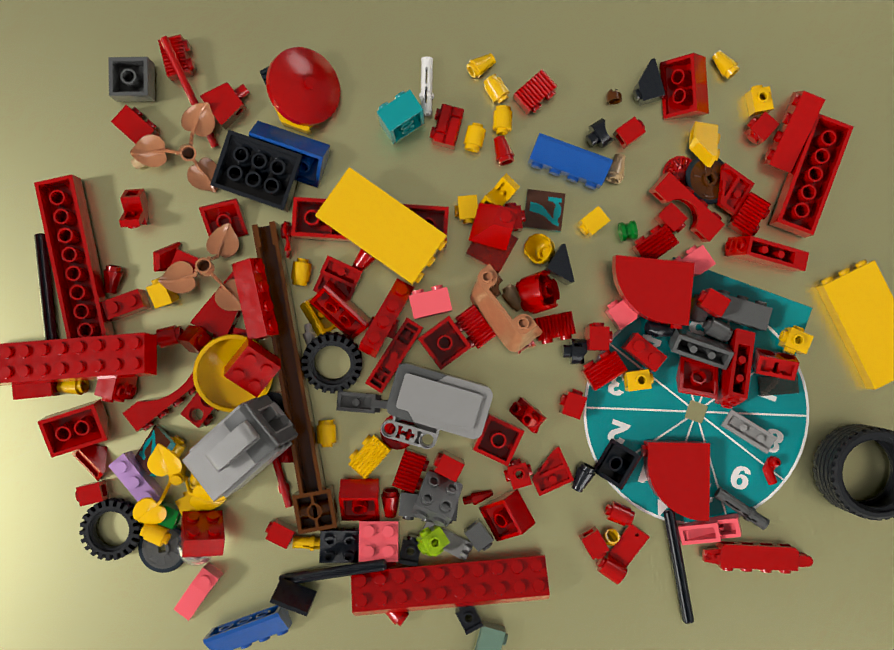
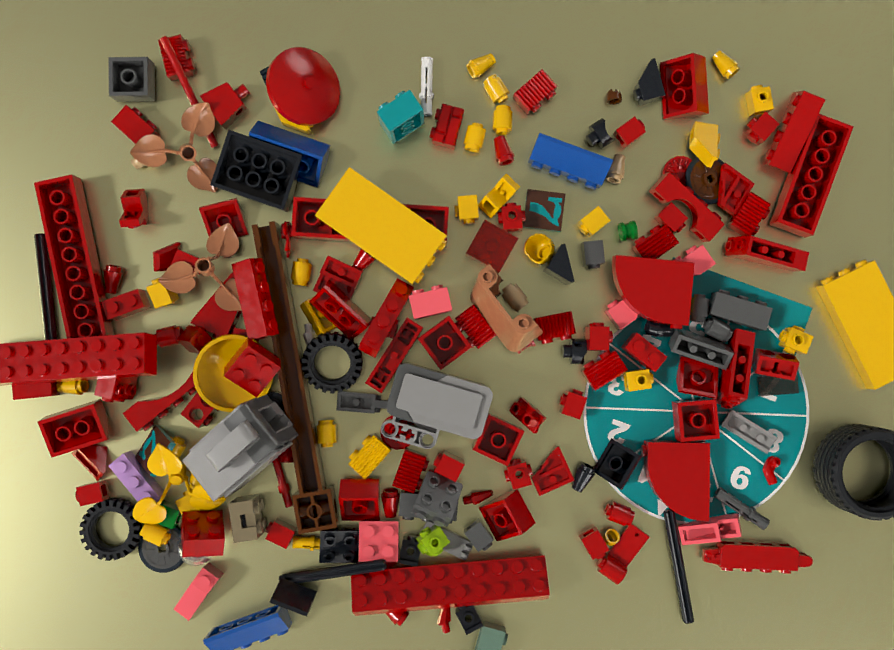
(247, 518): none -> dark tan piece
(444, 618): none -> red bar
(493, 225): red slope -> none
(538, 292): red brick -> none
(593, 254): none -> dark grey brick
(695, 419): none -> red brick
(713, 302): red brick -> none

